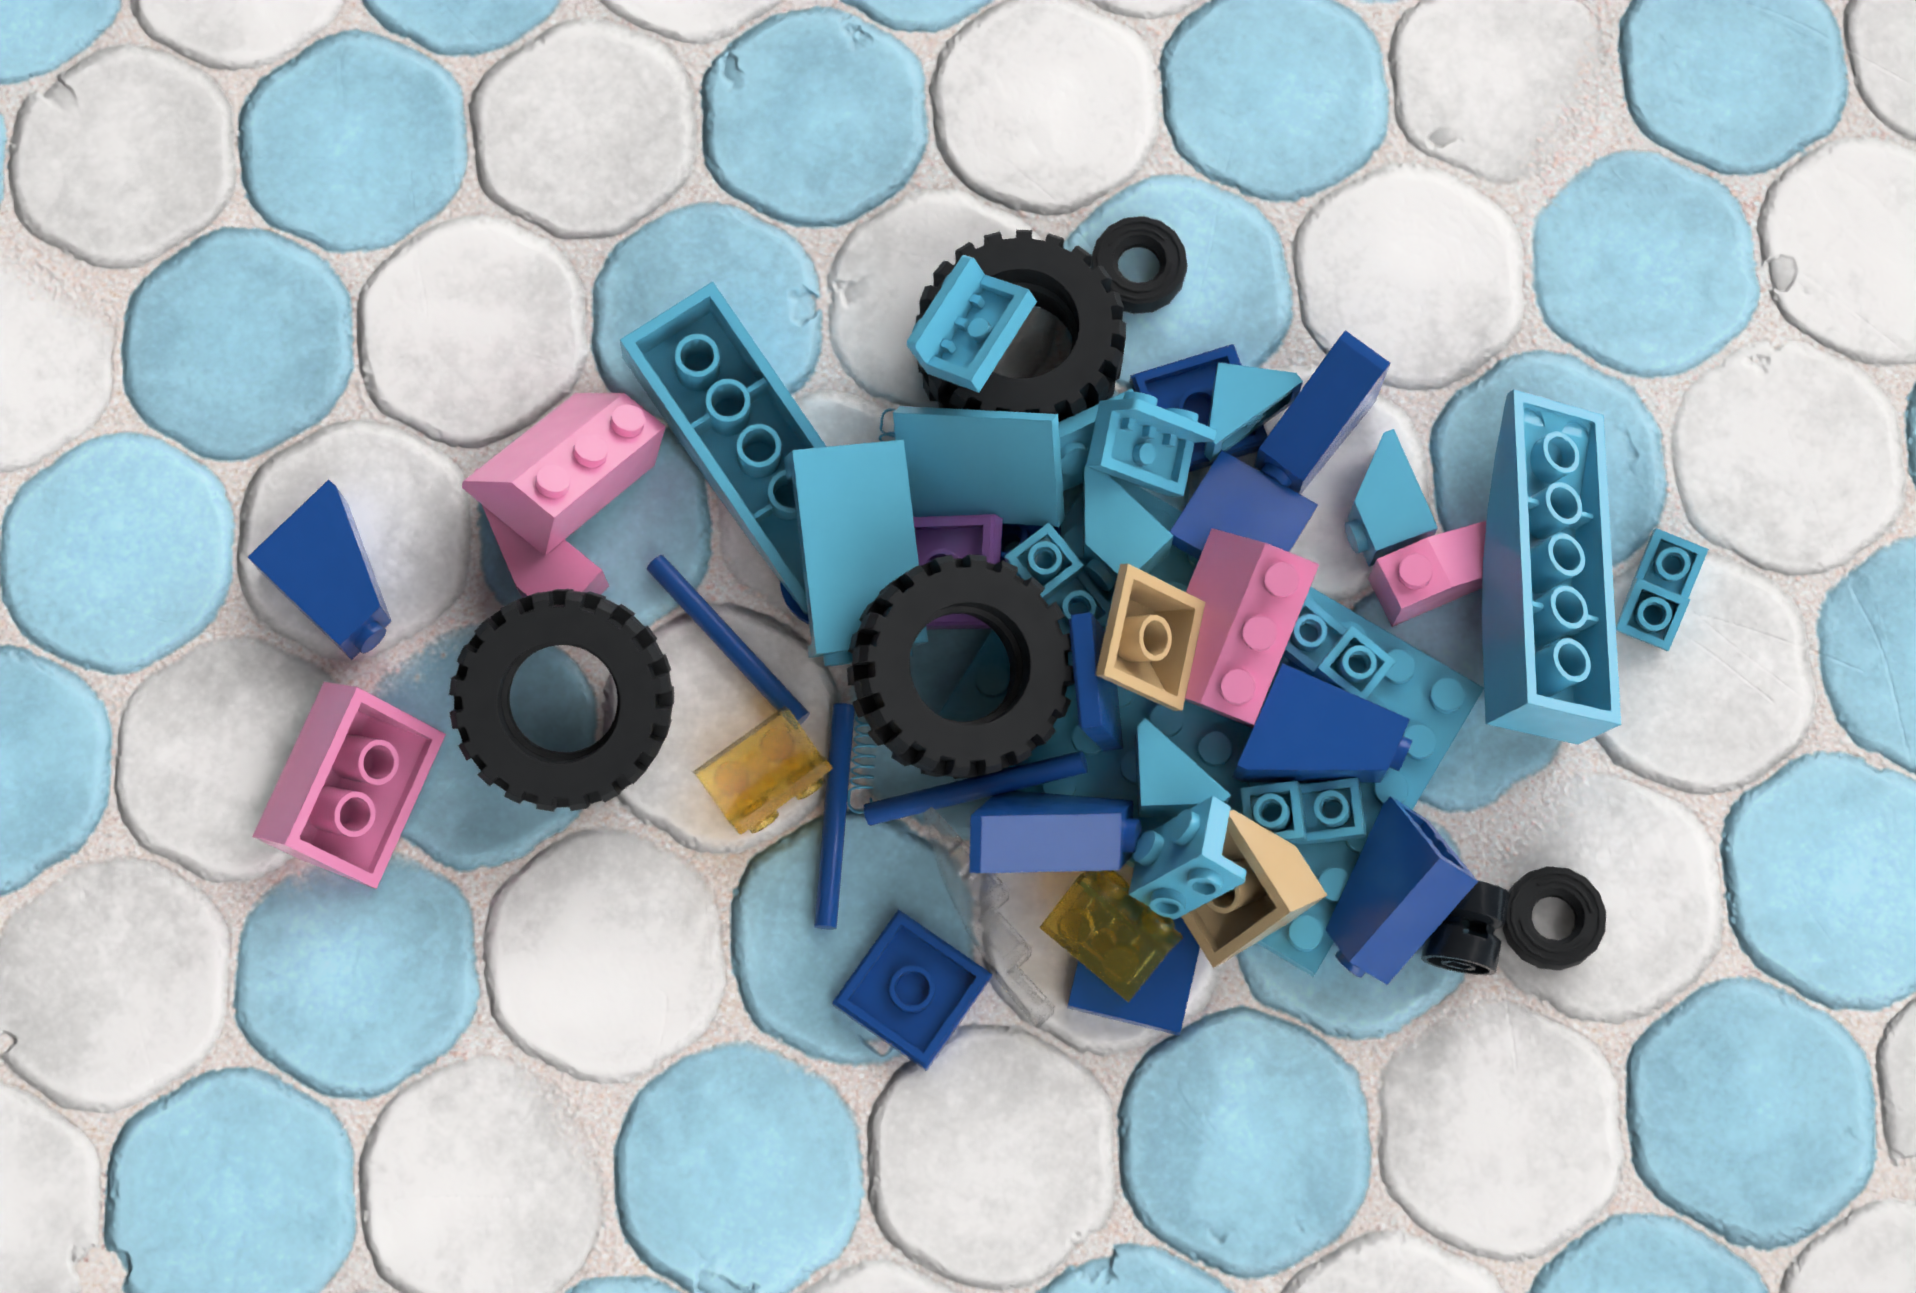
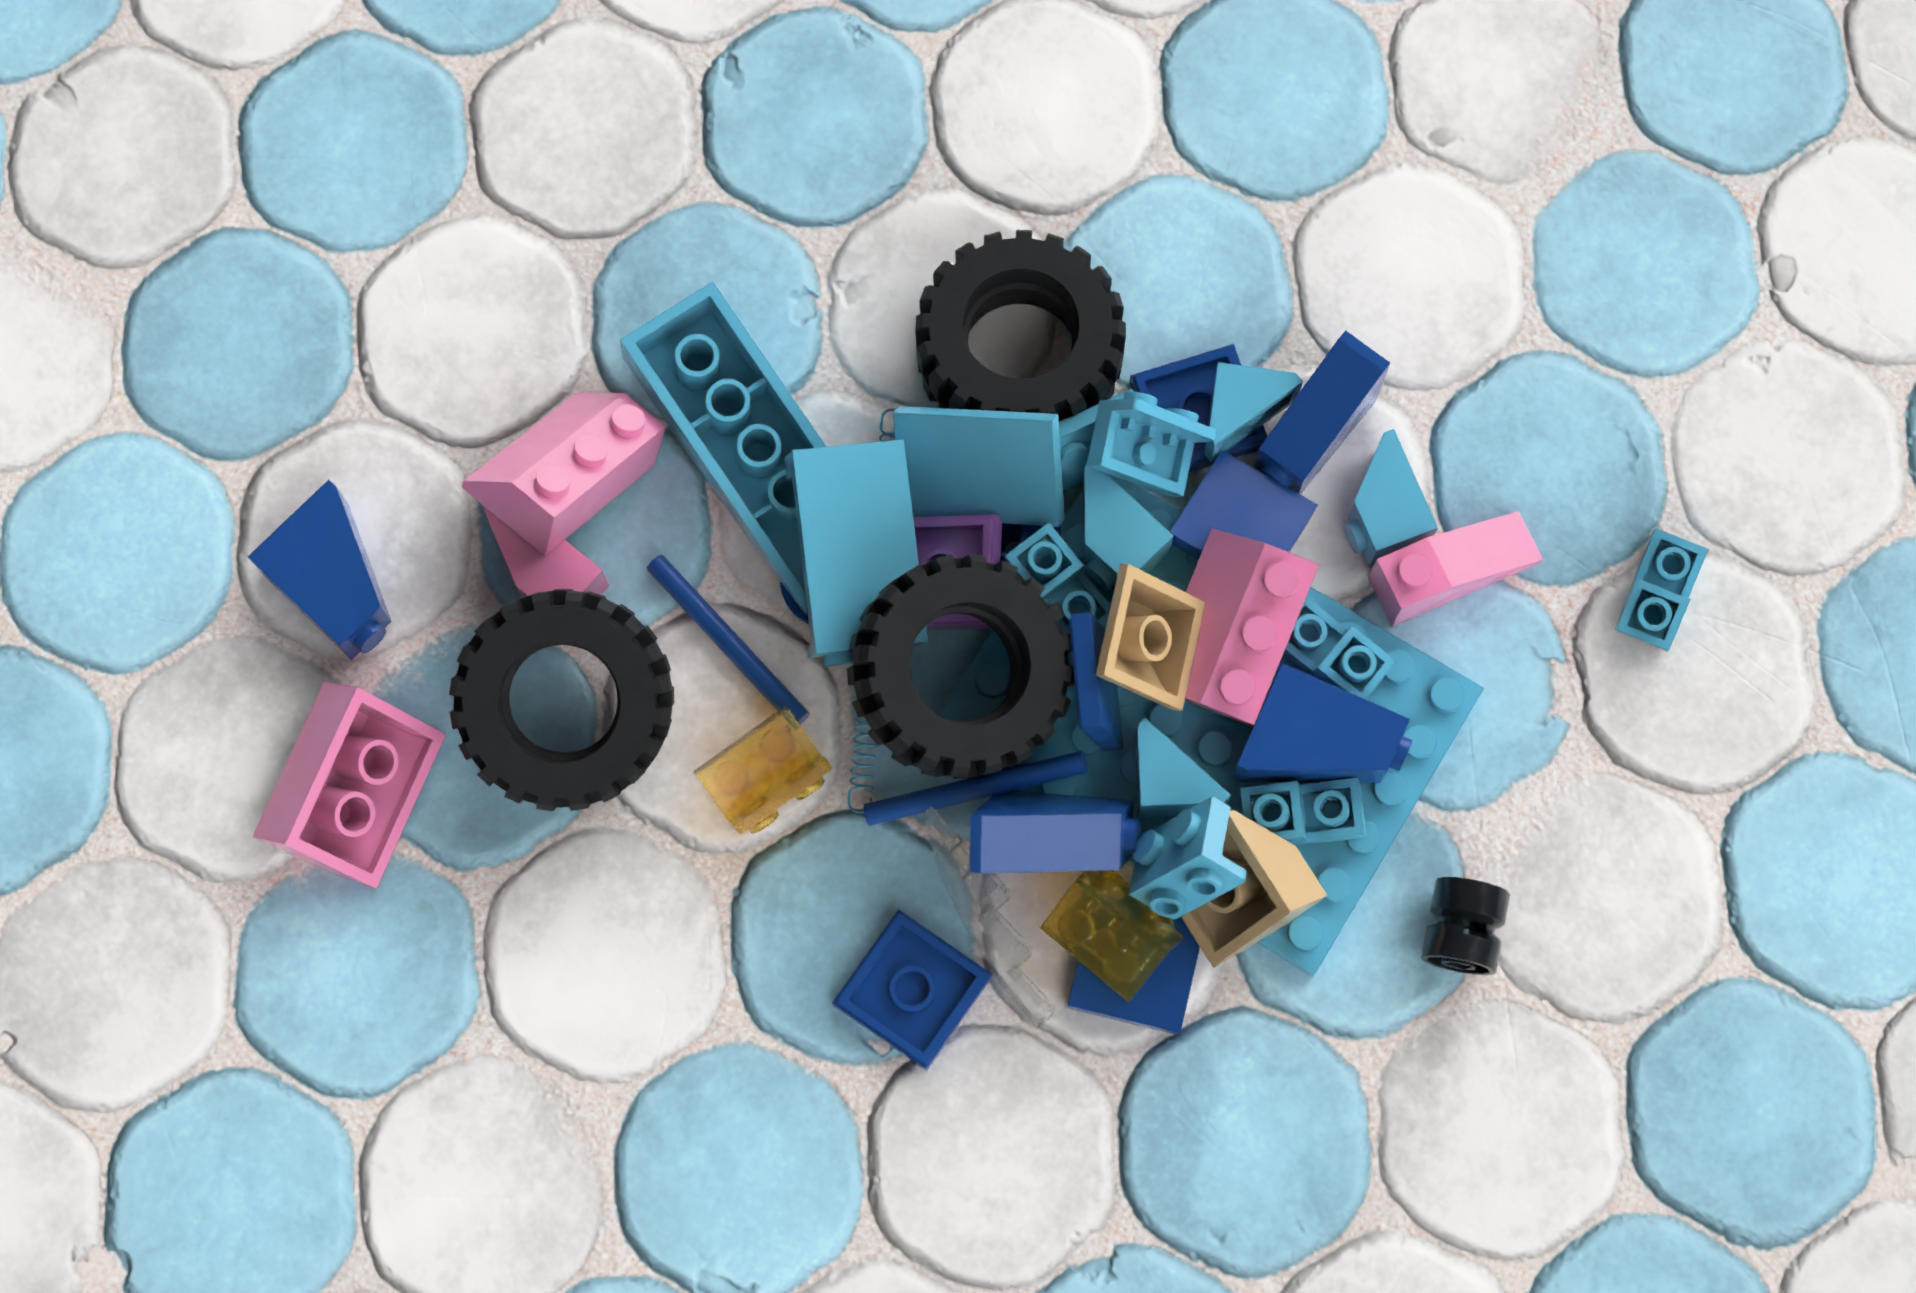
(834, 817): blue bar -> none
(969, 325): medium azure bracket -> none
(1161, 241): black tyre -> none
(1396, 893): blue slope -> none
(1549, 576): medium azure slope -> none
(1580, 896): black tyre -> none

